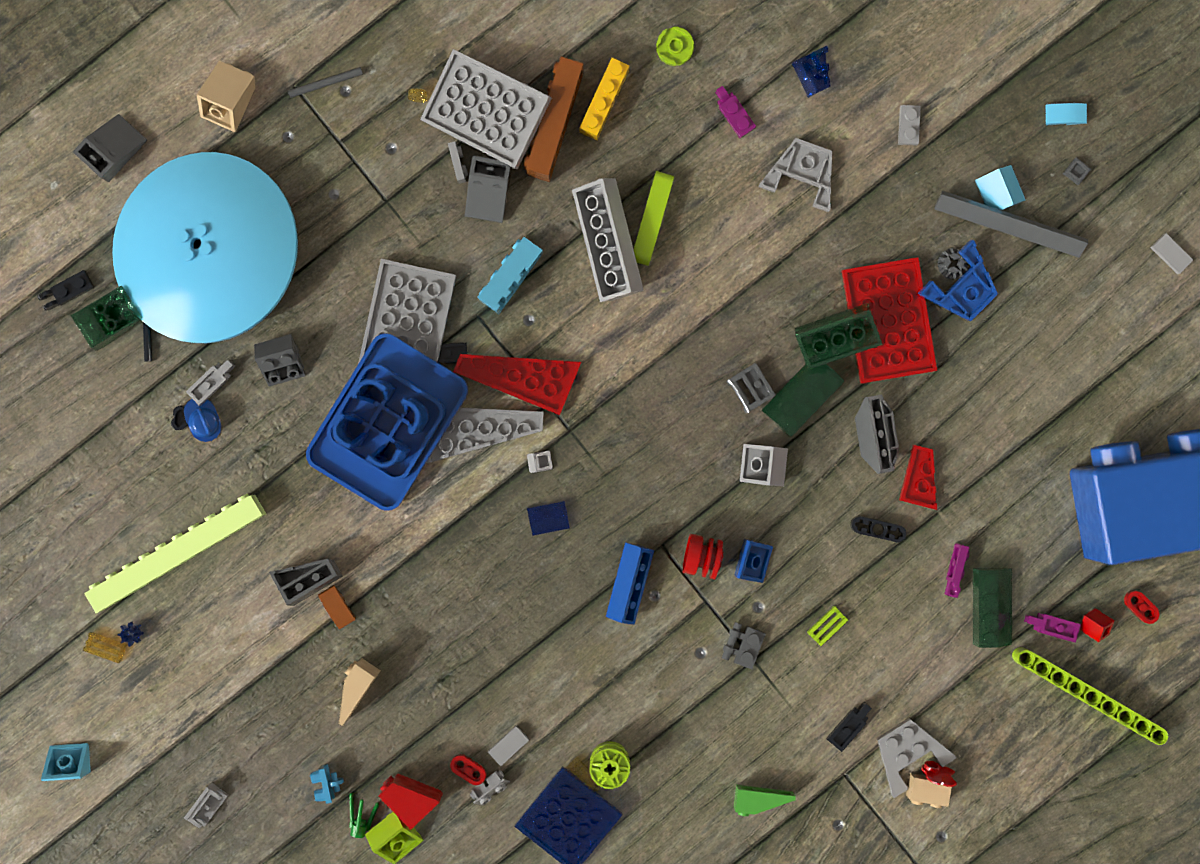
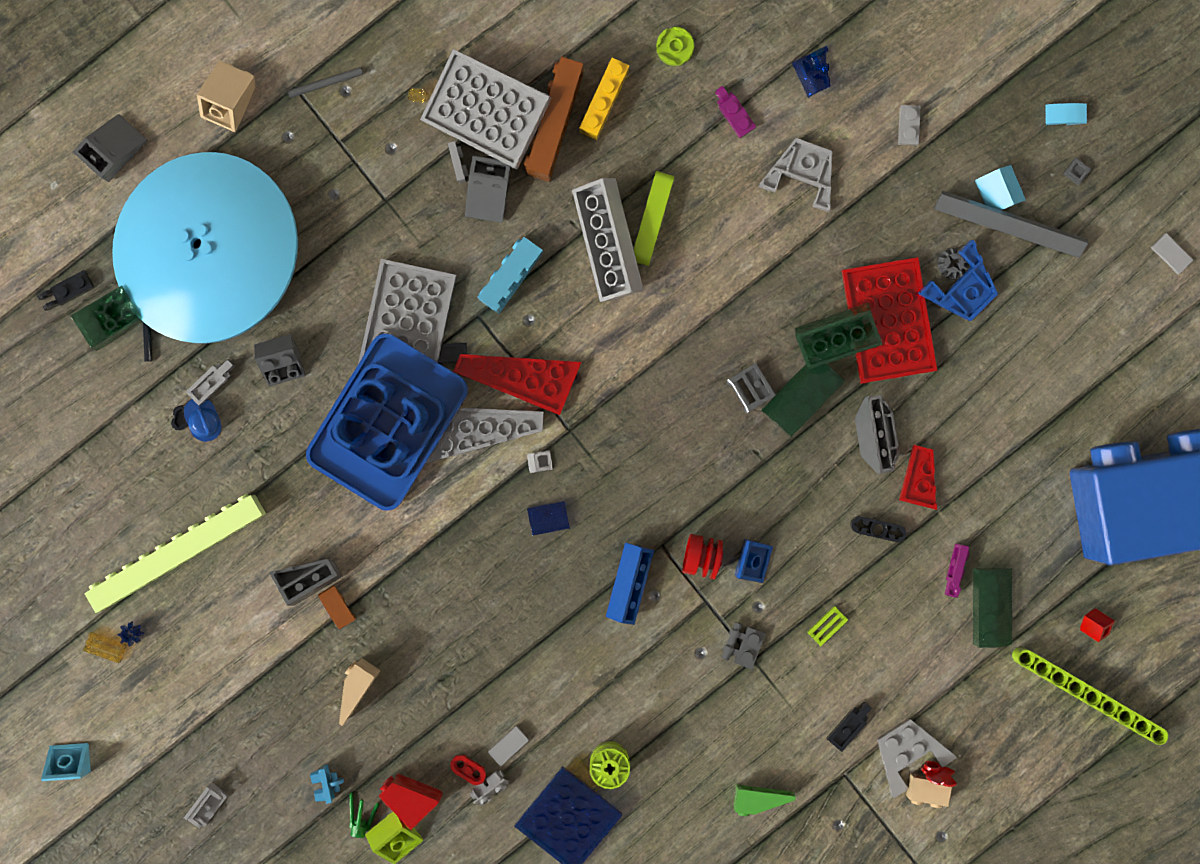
(763, 465): light grey slope -> none
(1054, 626): magenta hinge -> none
(1140, 606): red plate -> none

